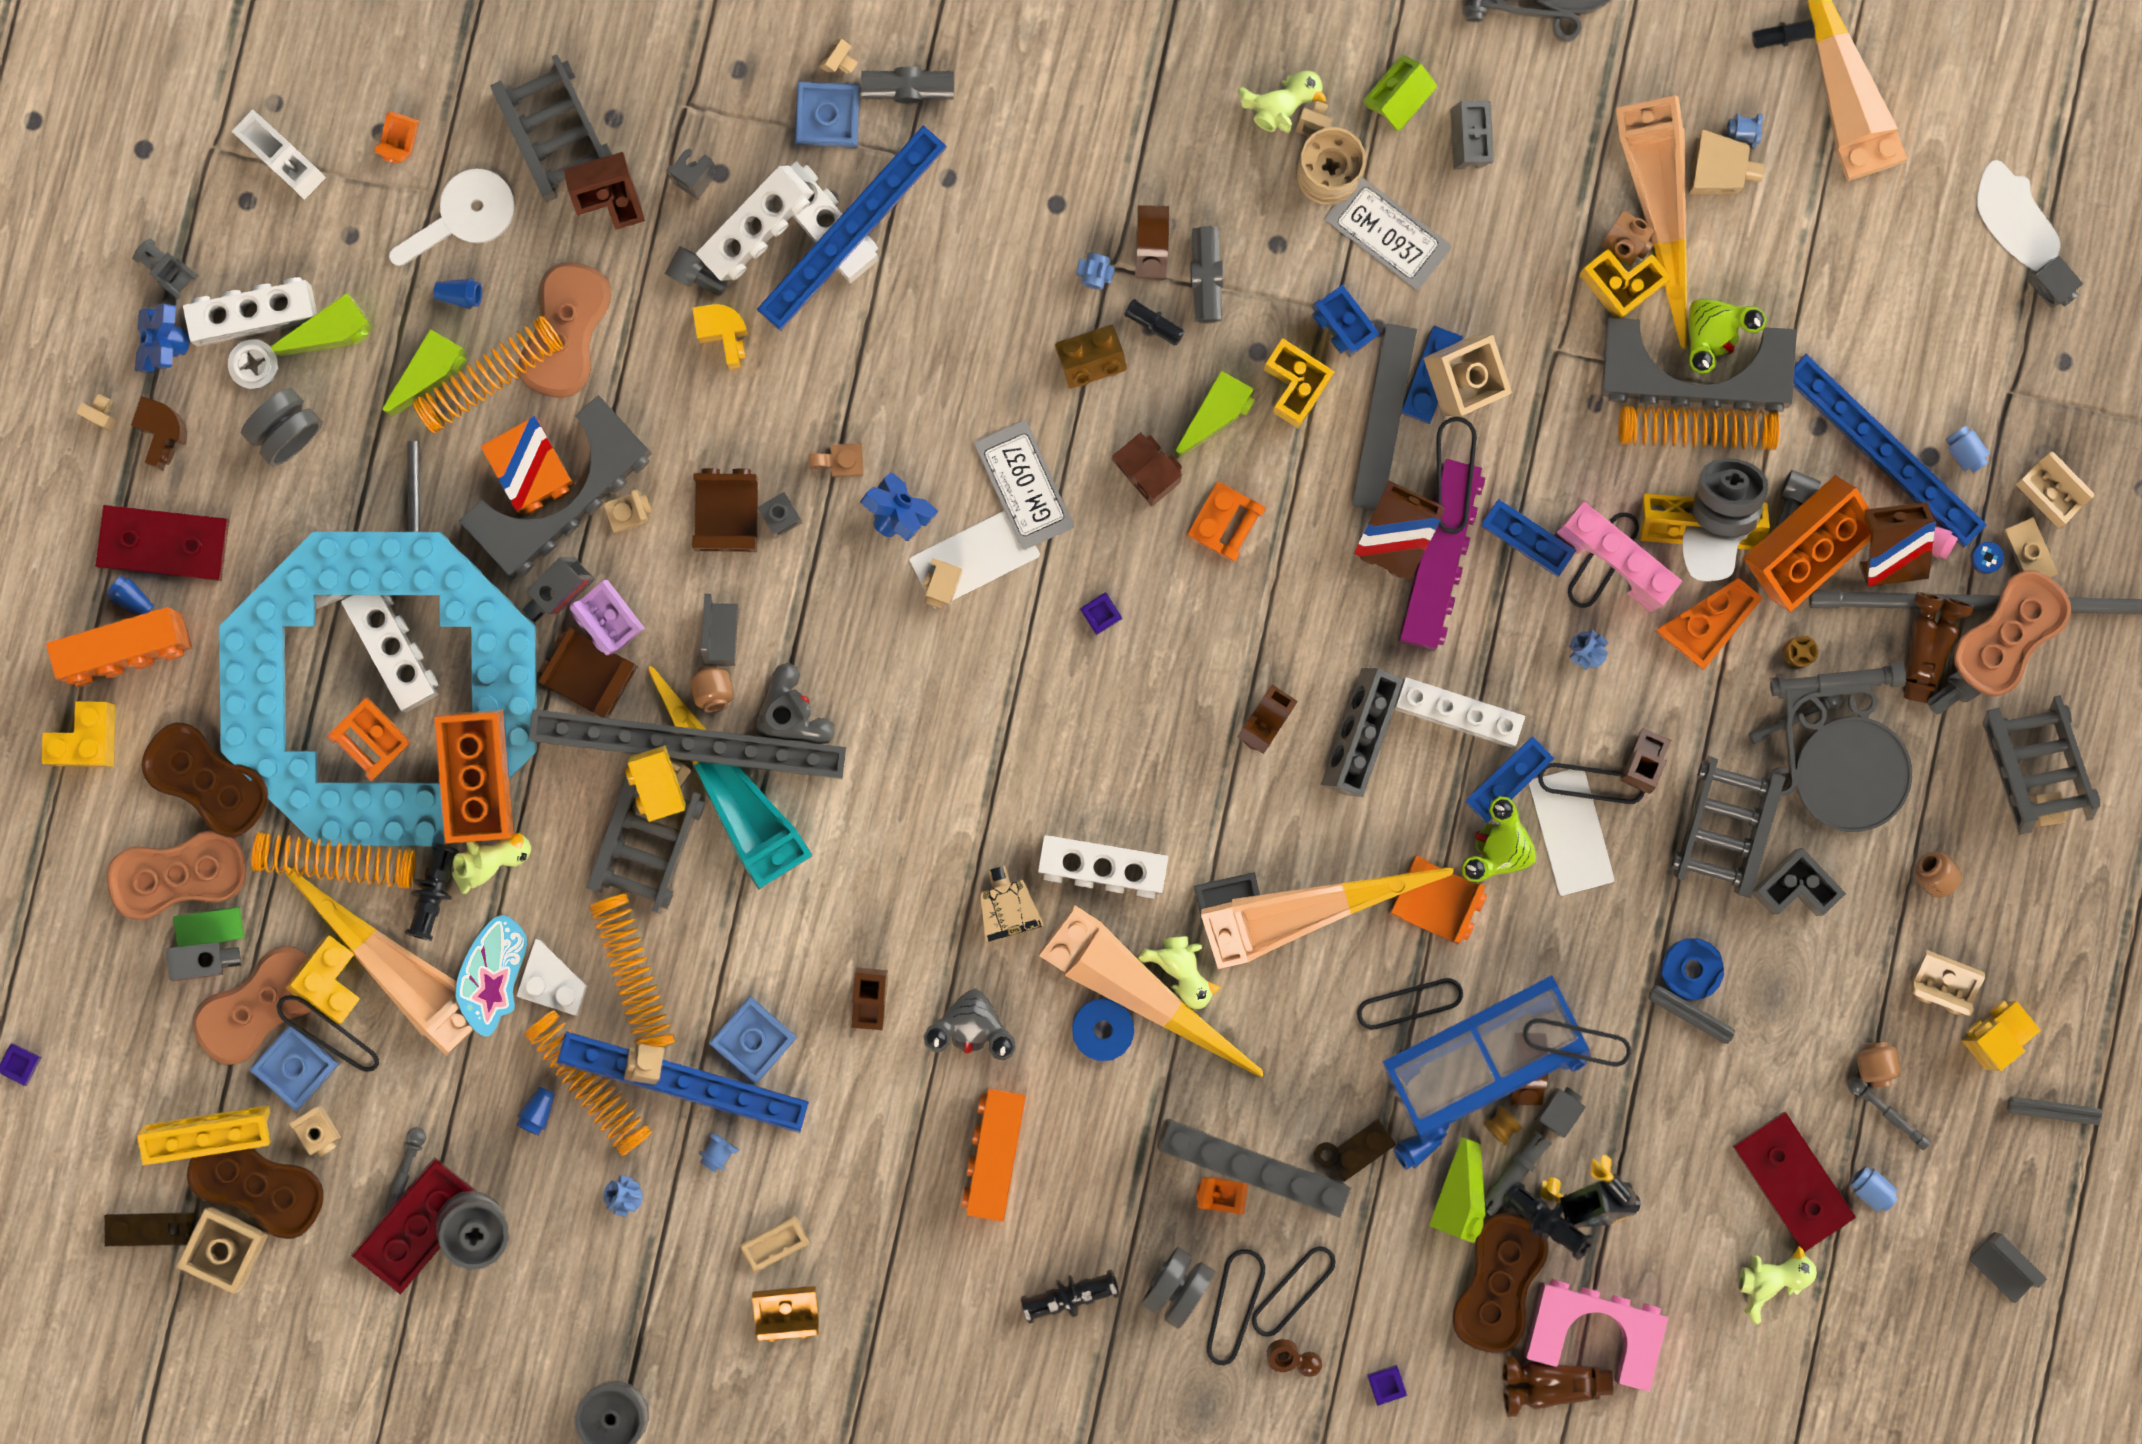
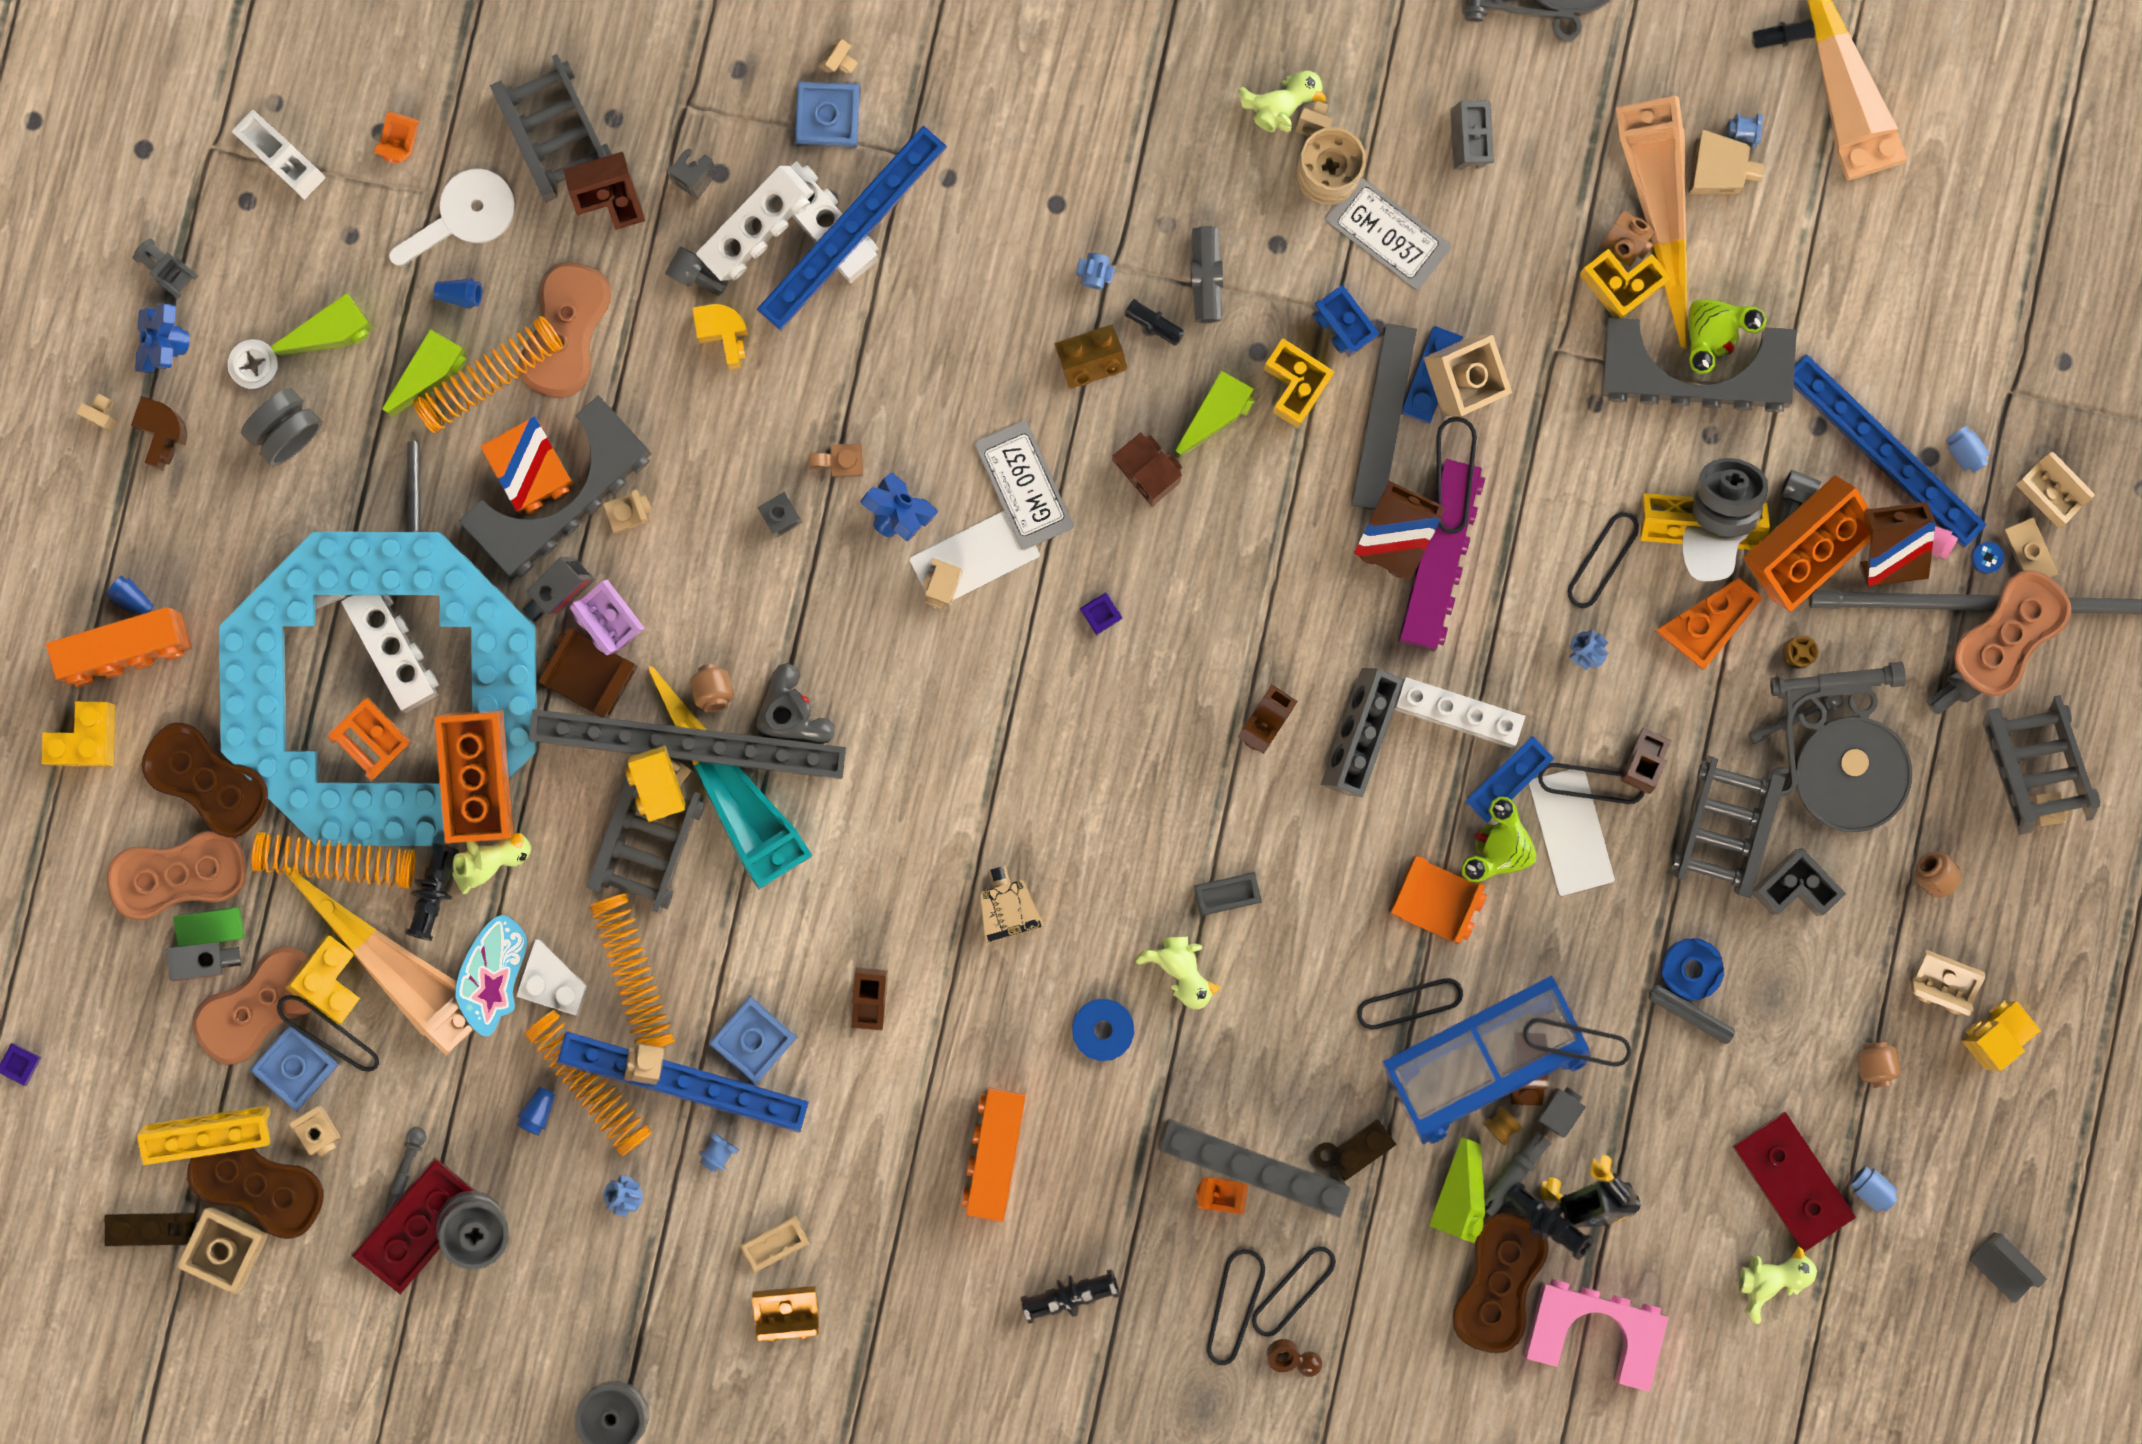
(162, 543): dark red plate -> none
(202, 309): white brick -> none
(719, 633): dark grey panel -> none
(726, 511): reddish brown panel -> none
(907, 85): dark grey piece -> none
(971, 1024): dark grey head -> none
(1103, 964): light nougat plate -> none
(1152, 241): reddish brown brick -> none
(1152, 866): white brick -> none
(1181, 1289): dark grey wheel -> none
(1217, 515): orange plate -> none
(1264, 922): light nougat plate -> none
(1386, 1385): dark purple tile -> none
(1401, 92): lime panel -> none
(1412, 1153): blue cone -> none
(1528, 538): blue plate -> none
(1552, 1385): reddish brown piece -> none
(1628, 431): light orange piece -> none
(1648, 578): bright pink arch -> none
(1855, 762): none -> tan sticker
(1863, 1090): dark grey piece -> none
(1931, 642): reddish brown piece -> none
(2015, 218): white sticker -> none
(2054, 1110): dark grey axle -> none
(2056, 282): dark grey brick -> none

